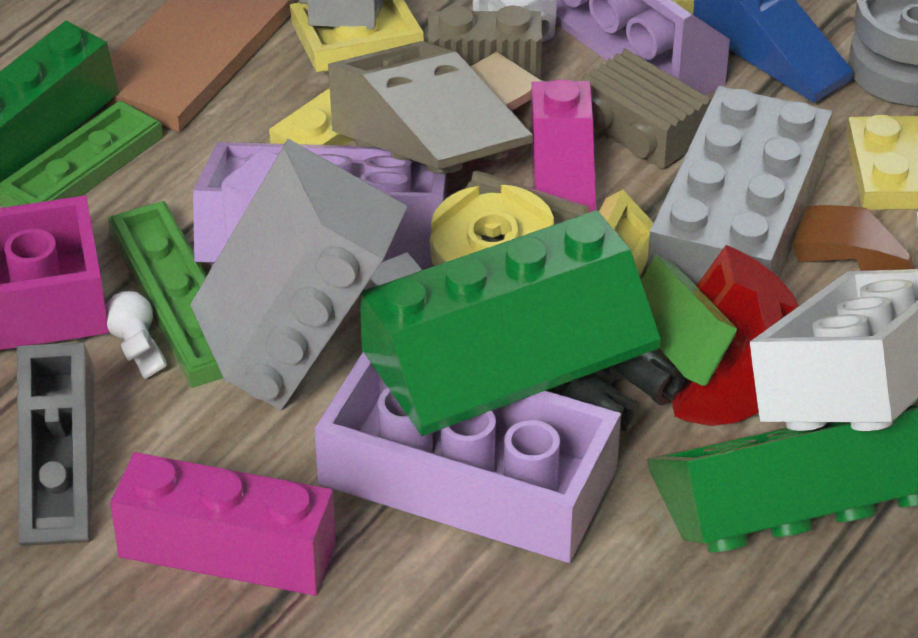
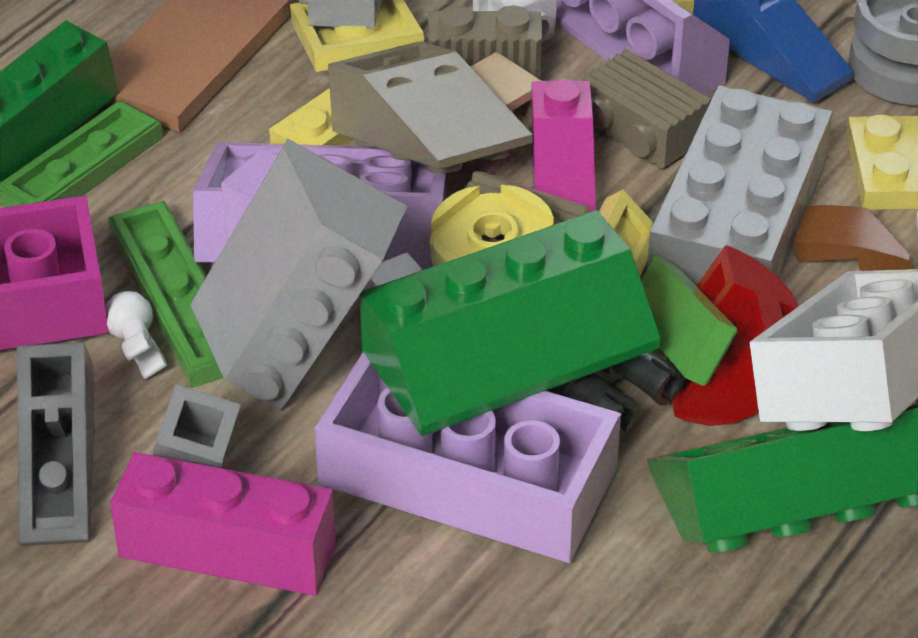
(196, 427): none -> light grey brick

